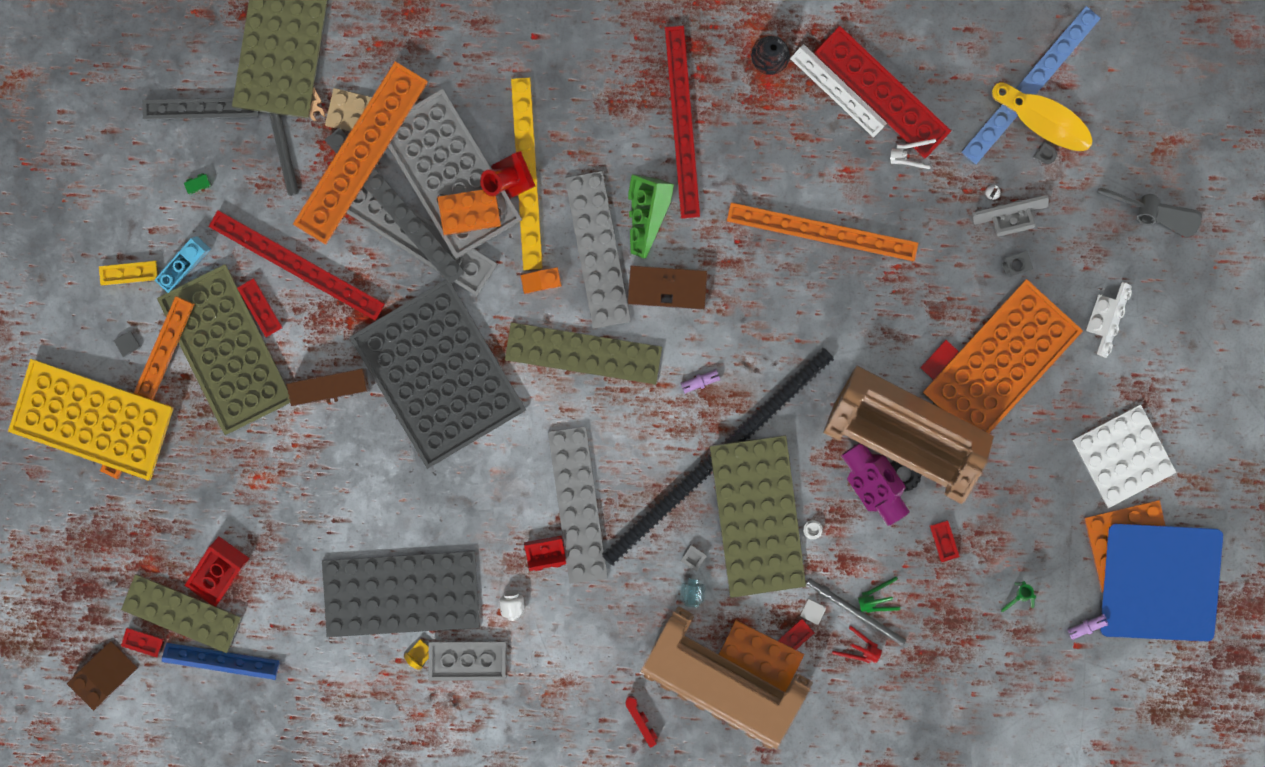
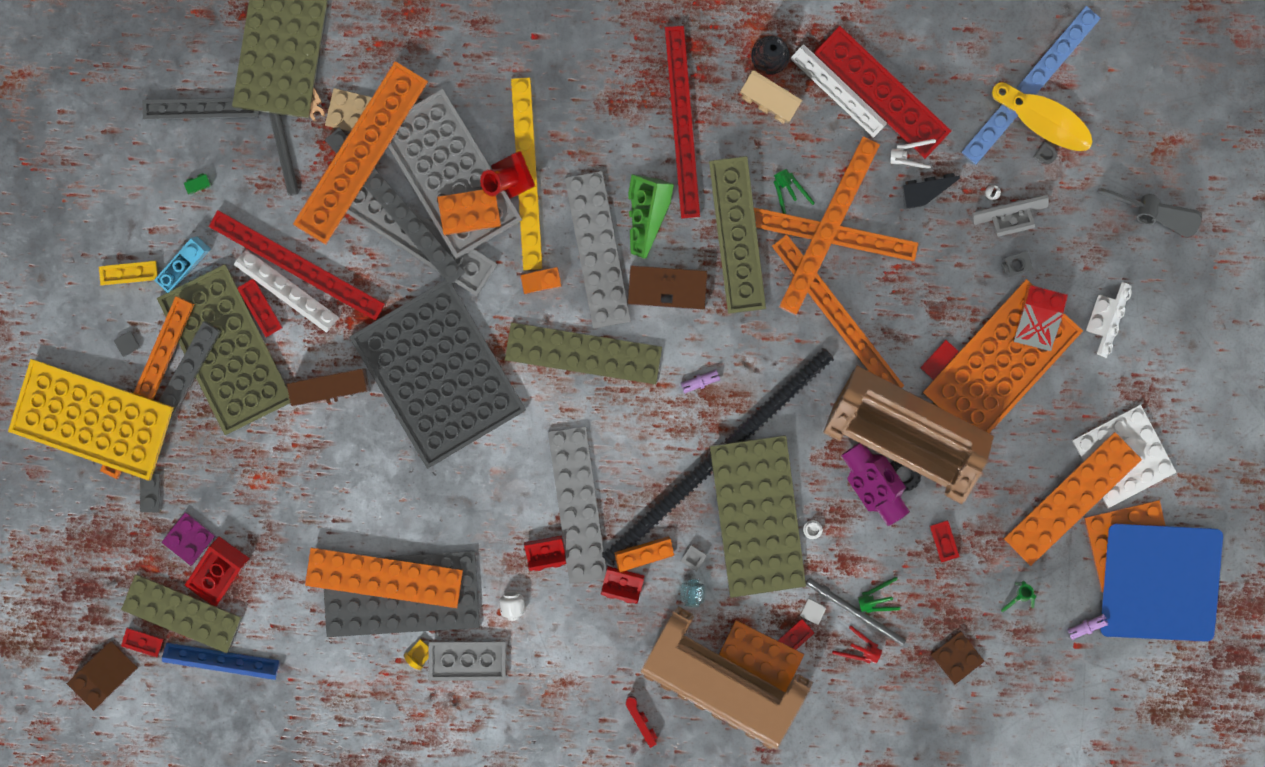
(150, 494): none -> dark grey plate
(188, 539): none -> magenta plate
(189, 366): none -> dark grey plate
(286, 290): none -> white plate
(384, 577): none -> orange plate
(622, 585): none -> red bracket
(644, 554): none -> orange plate
(737, 234): none -> olive plate
(770, 97): none -> tan slope
(784, 180): none -> green plant
(829, 226): none -> orange plate
(838, 315): none -> orange plate
(922, 193): none -> black slope
(957, 657): none -> reddish brown plate
(1040, 317): none -> red slope
(1072, 498): none -> orange plate

